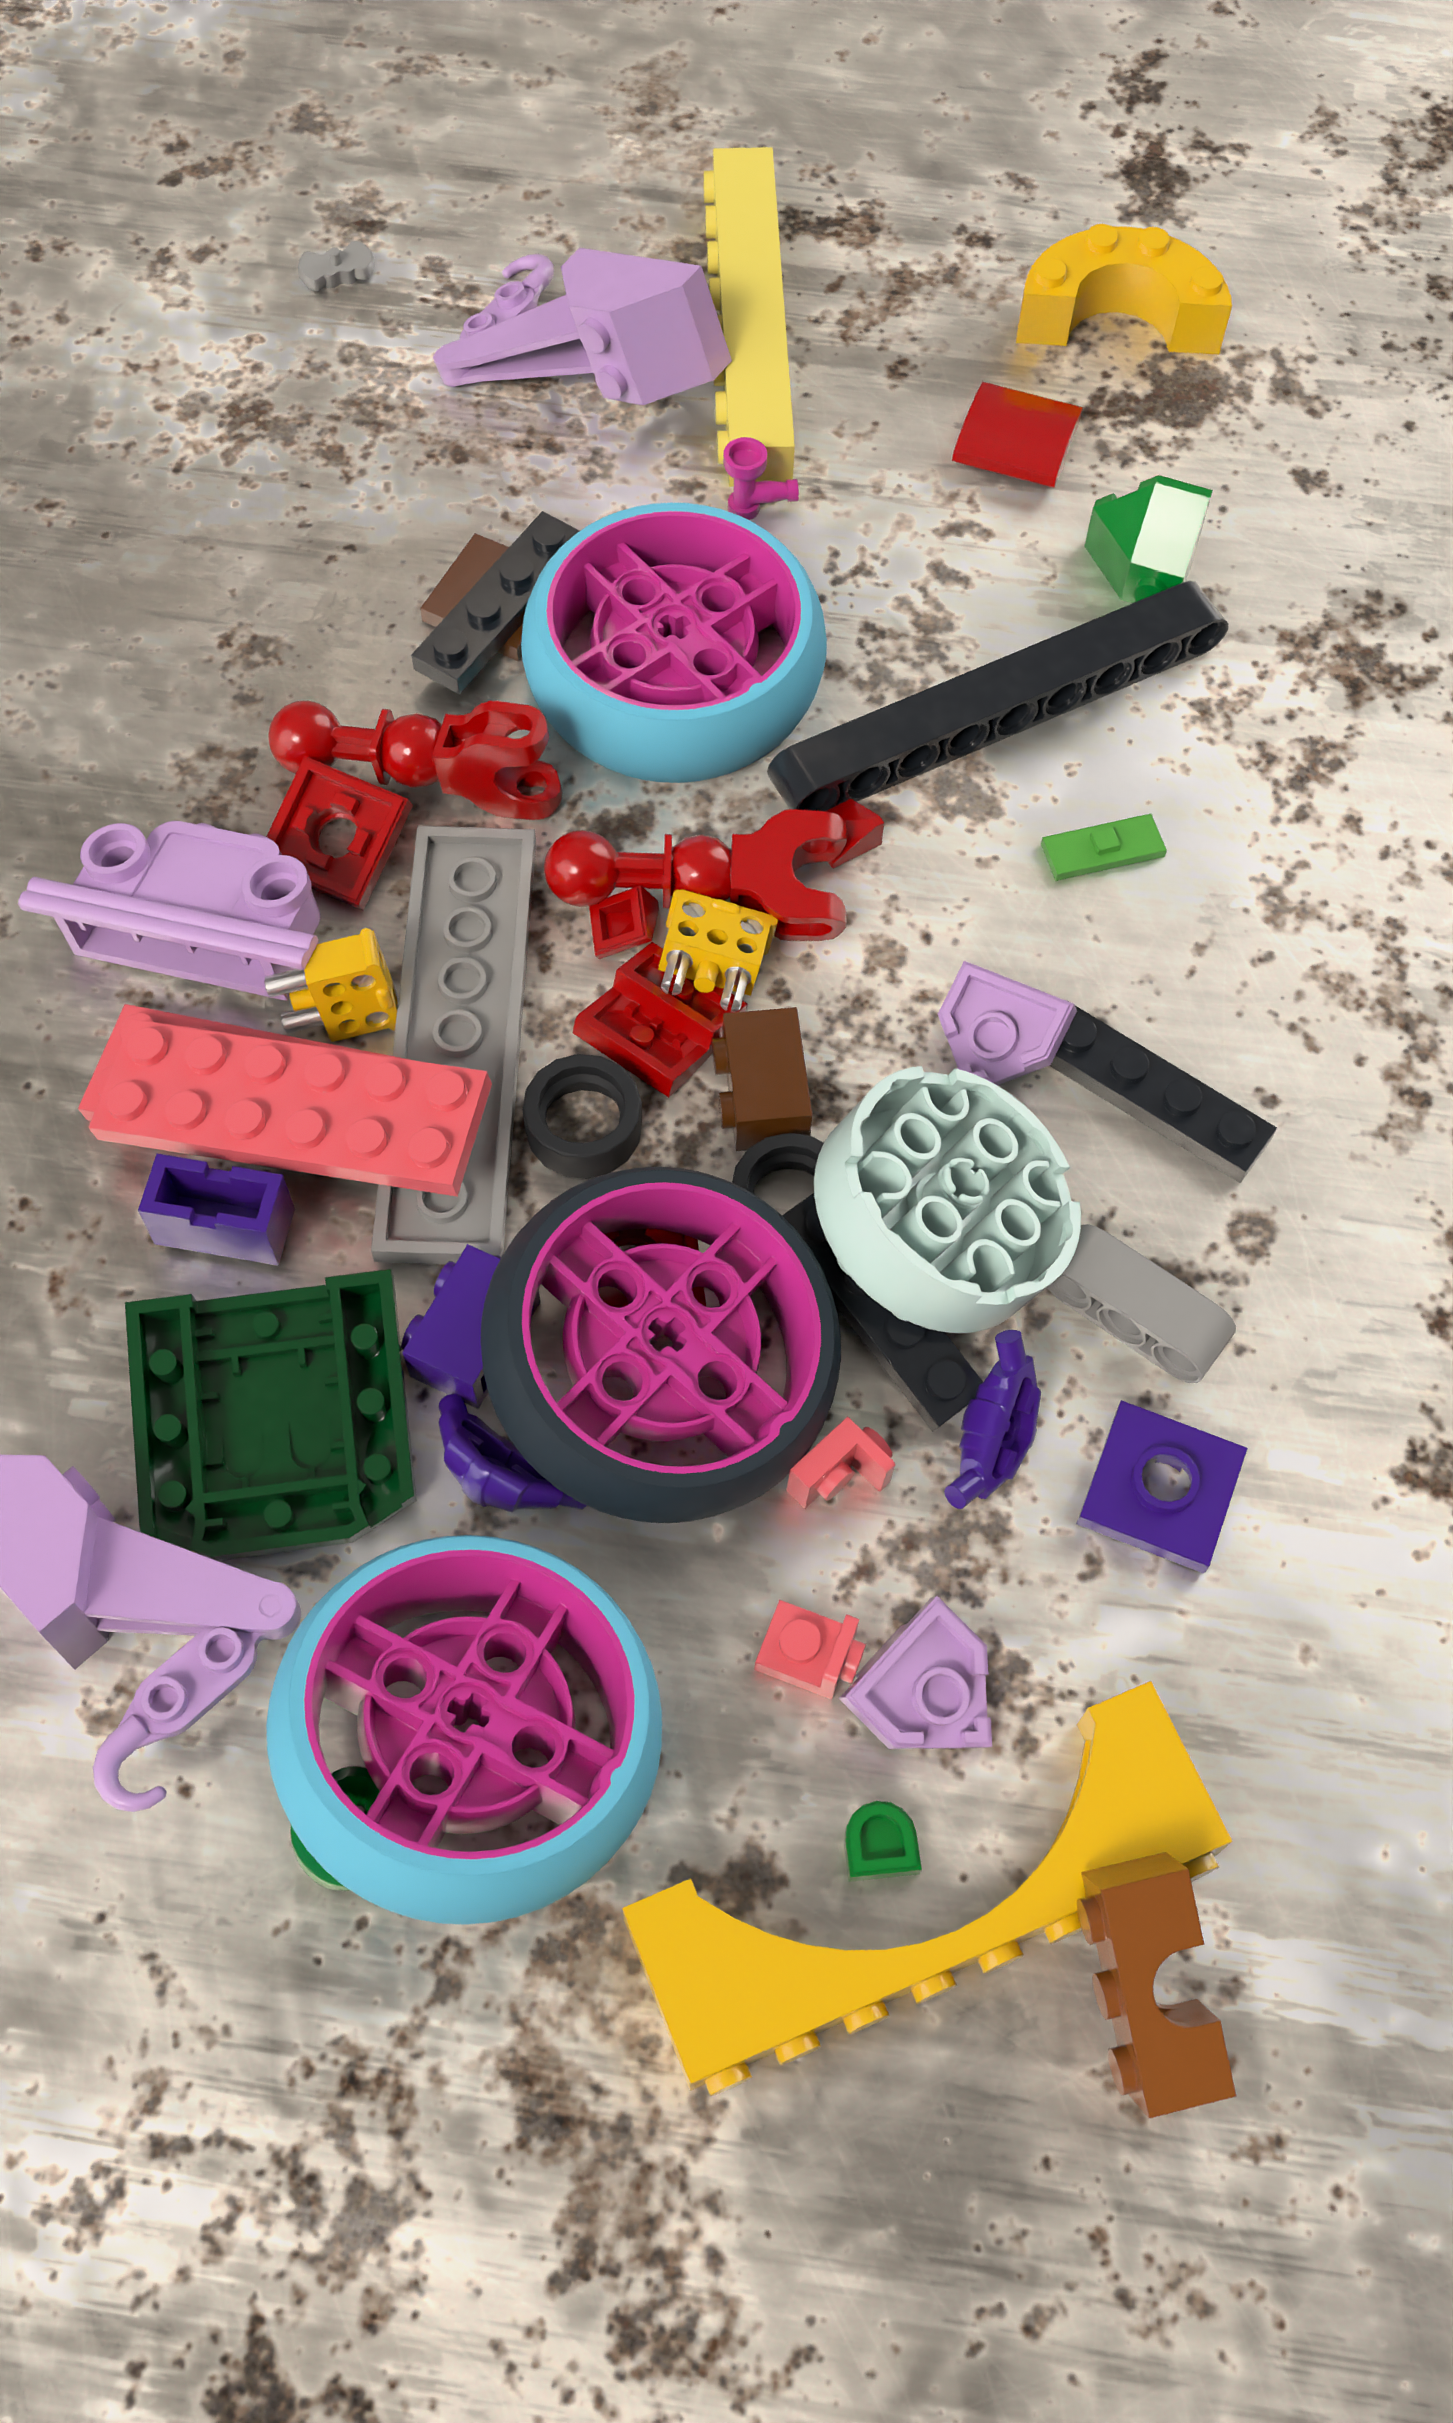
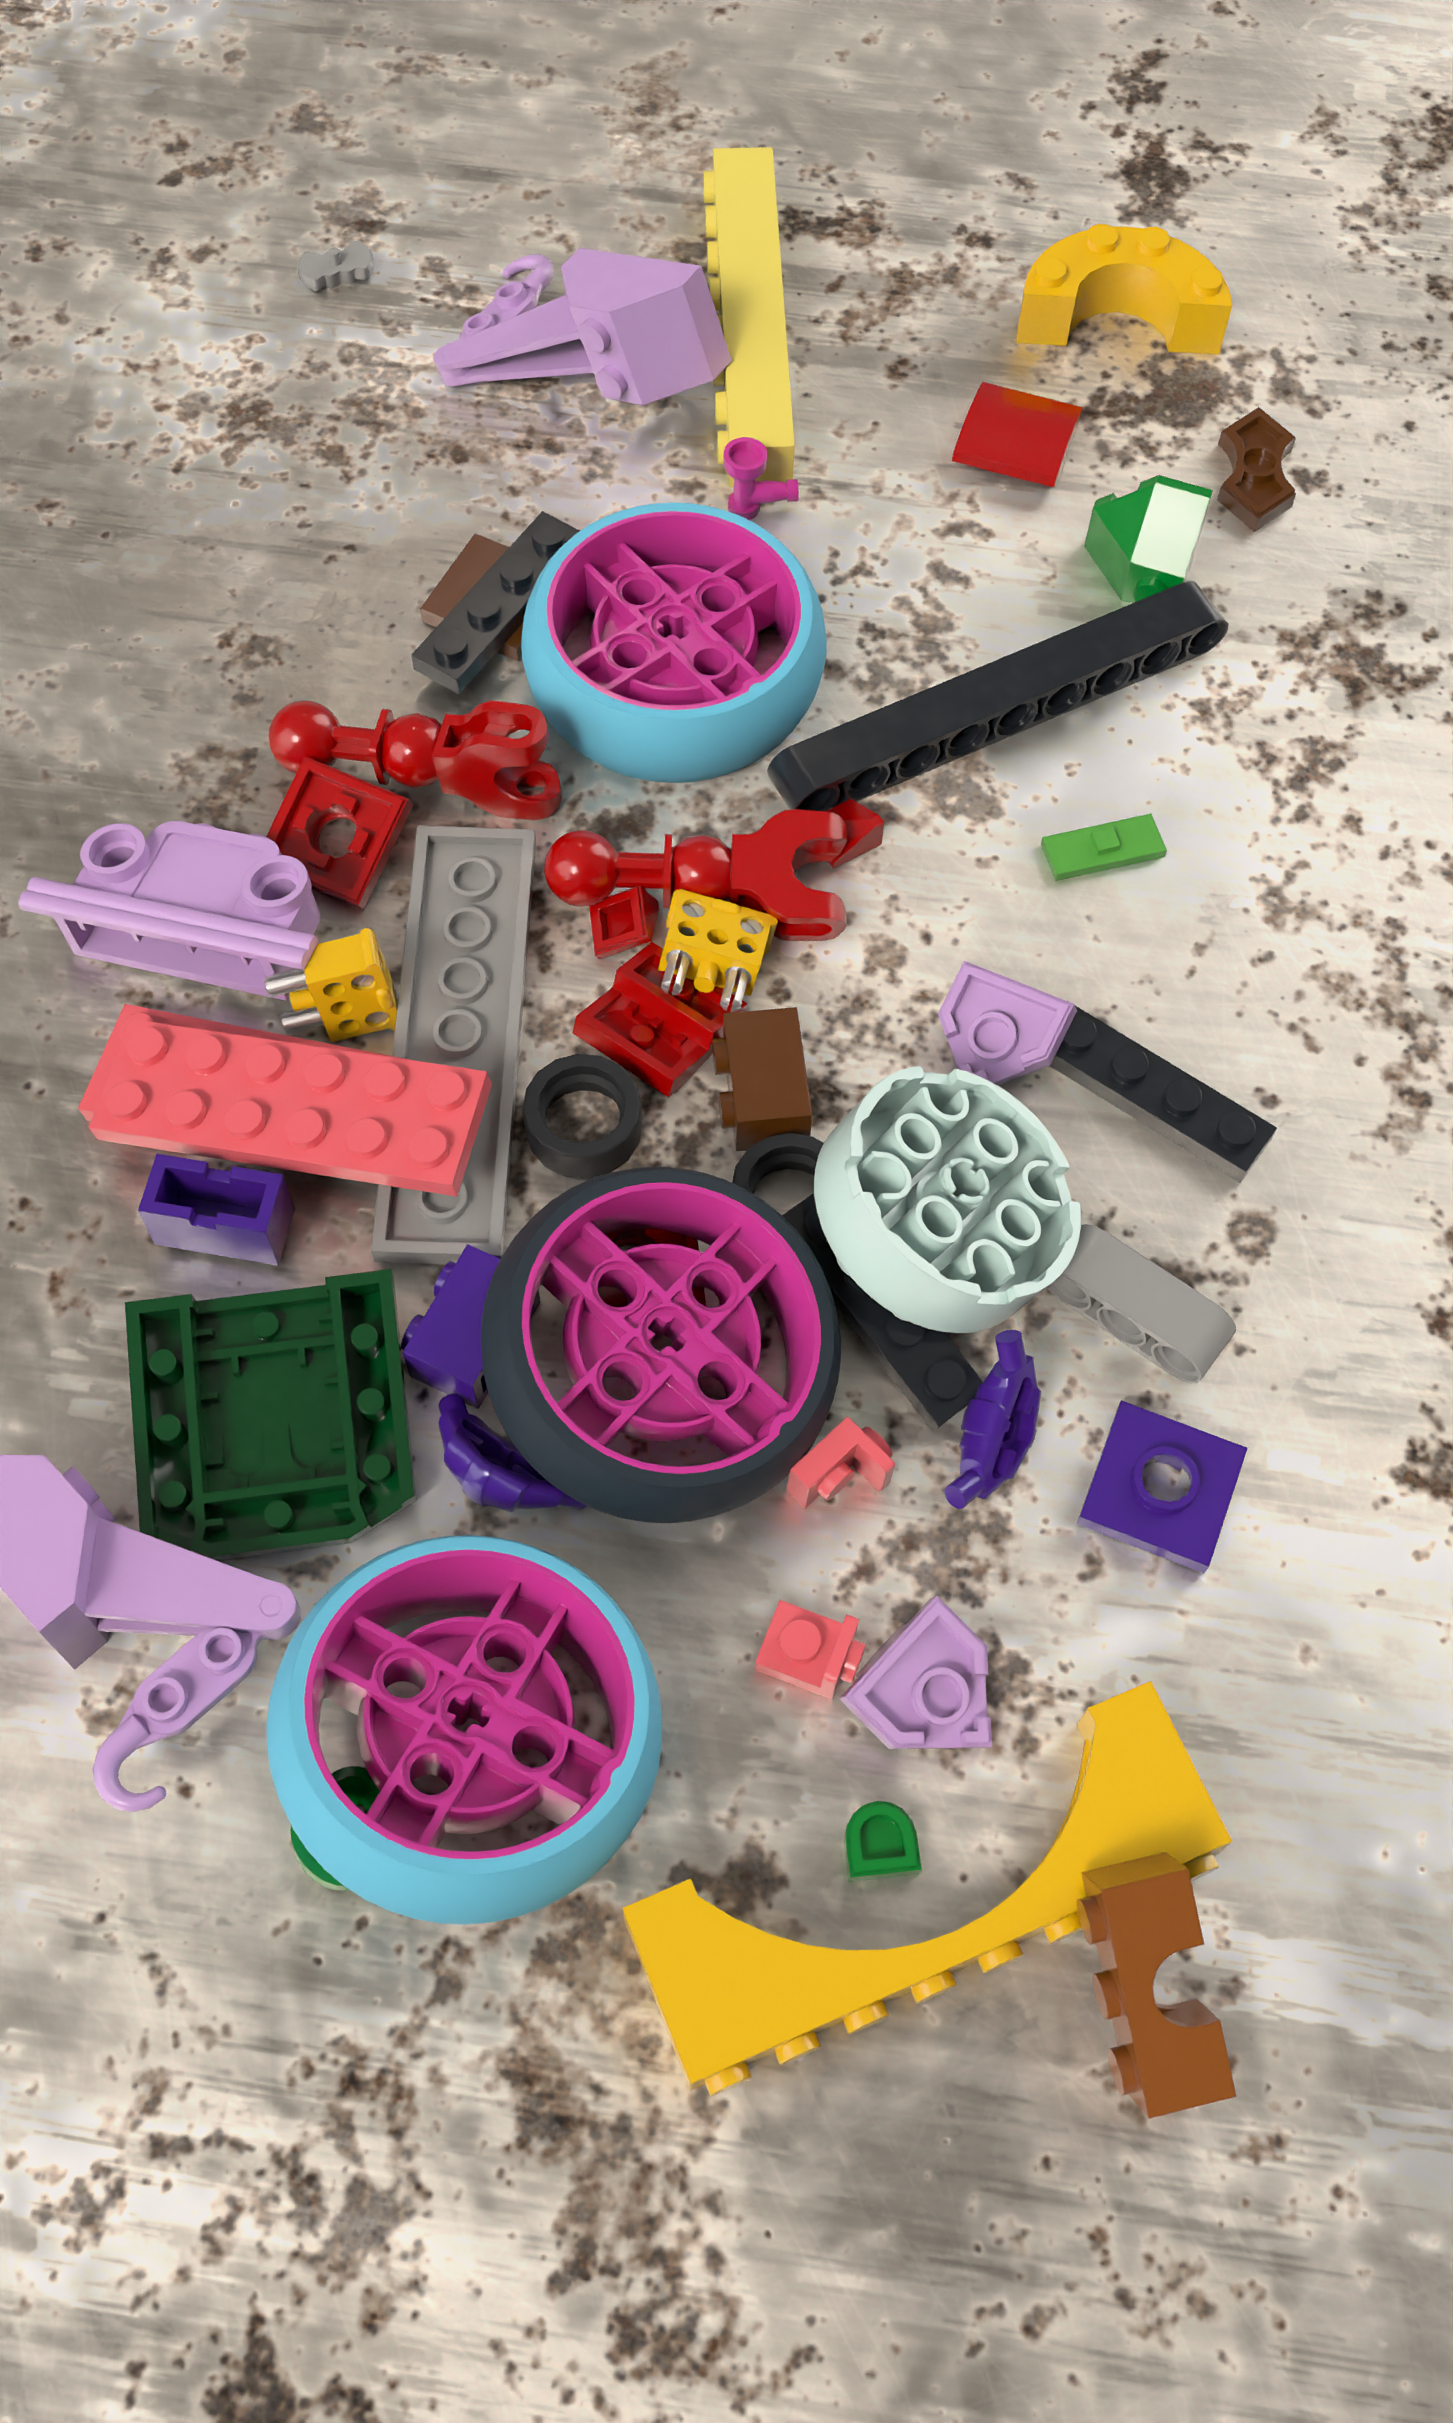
(1258, 486): none -> reddish brown tile

